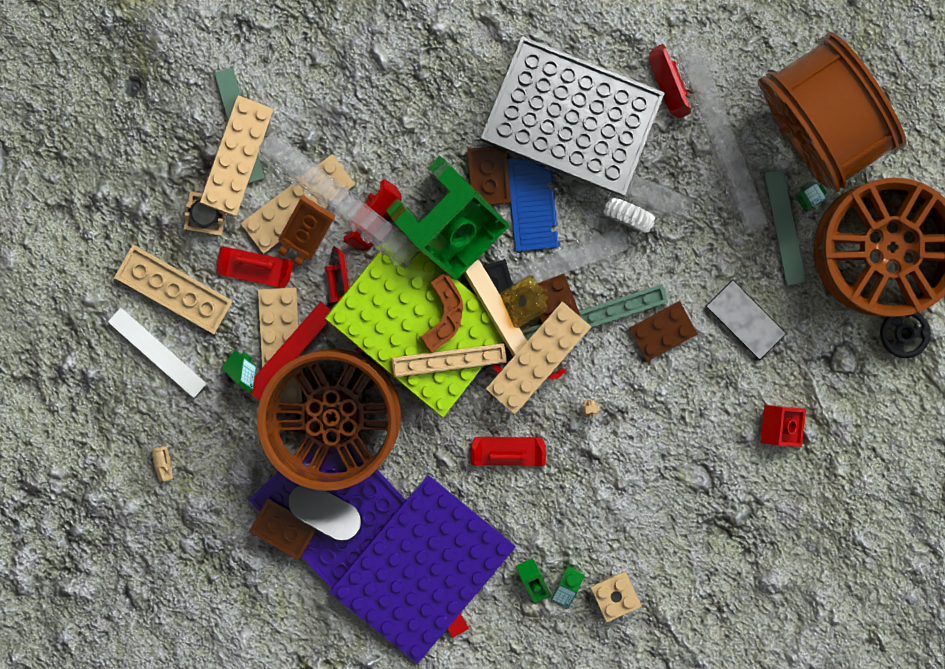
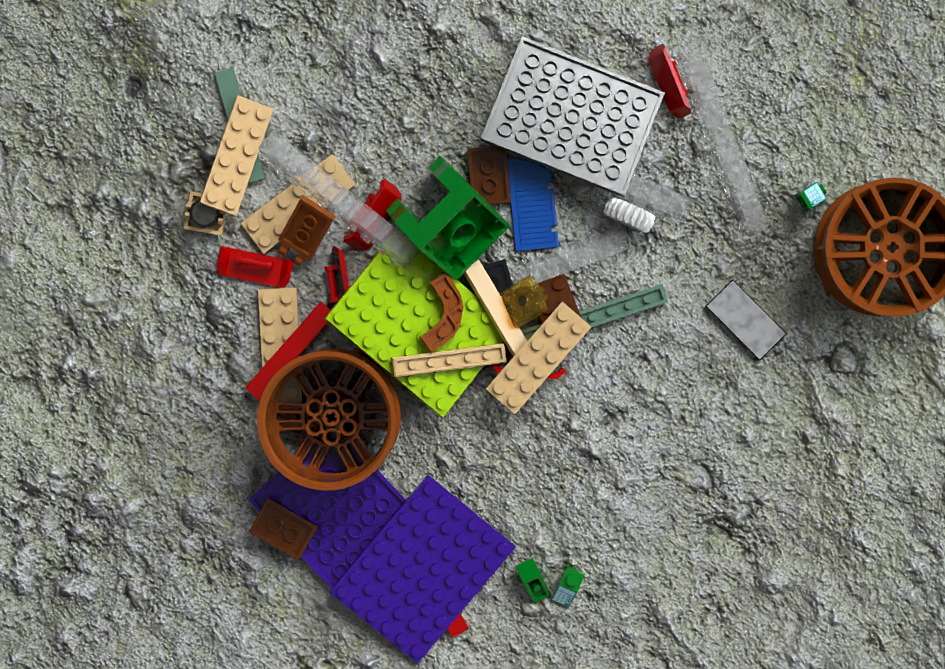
(157, 352): white tile -> none
(162, 463): tan hinge -> none
(173, 289): tan plate -> none
(241, 369): green slope -> none
(324, 513): dark grey tile -> none
(508, 451): red piece -> none
(590, 408): tan hinge -> none
(616, 596): tan piece -> none
(663, 331): reddish brown plate -> none
(783, 425): red slope -> none
(784, 227): sand green tile -> none
(833, 112): dark orange wheel -> none
(898, 348): black wheel -> none

